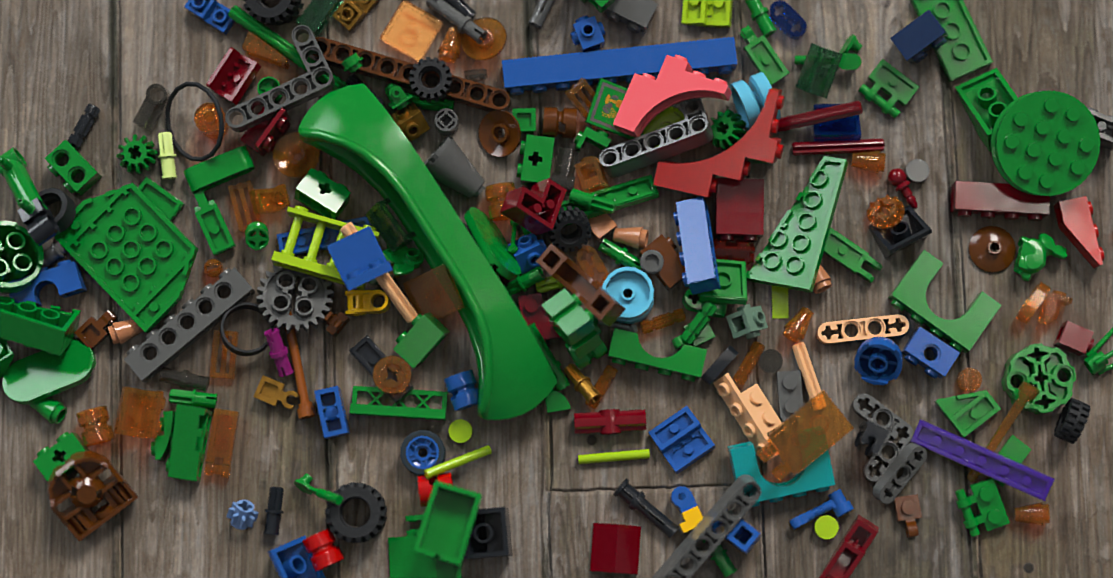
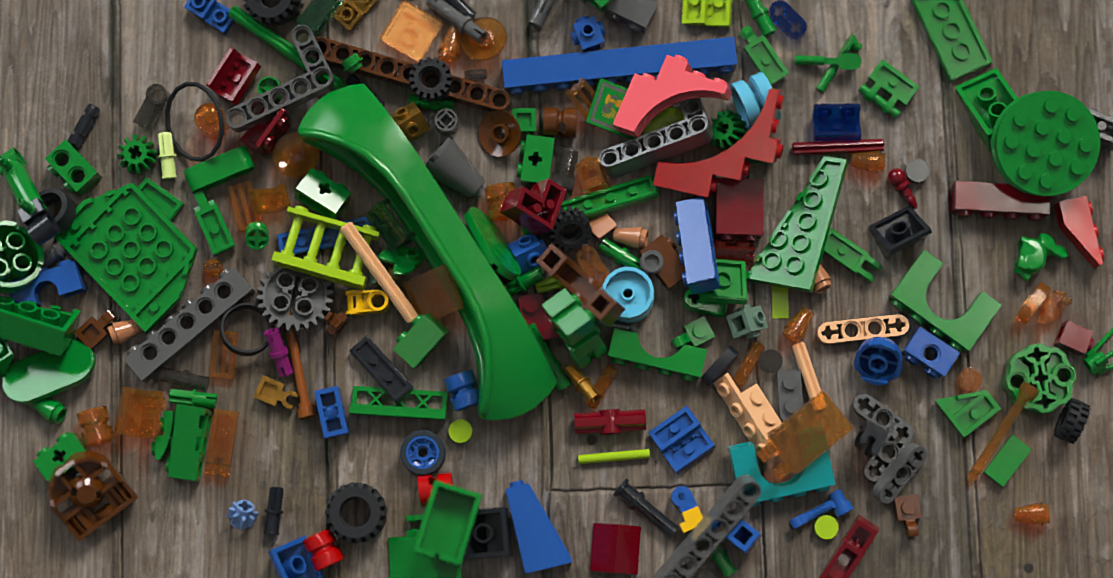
(259, 49): clear orange slope -> none
(304, 485): green piece -> none
(359, 258): blue bracket -> none
(394, 364): clear orange gear -> none
(397, 96): green hinge -> none
(458, 461): lime bar -> none
(513, 248): green hinge -> none
(535, 533): none -> blue slope
(556, 402): green tile -> none
(592, 201): green axle -> none
(597, 138): green bracket -> none
(662, 321): clear orange axle -> none
(699, 322): green axle -> none
(819, 70): clear green hinge -> none
(820, 116): dark red axle -> none
(879, 218): clear orange gear -> none
(920, 37): dark blue brick -> none
(981, 253): reddish brown dish -> none
(982, 460): dark purple tile -> none
(989, 505): green plate -> none

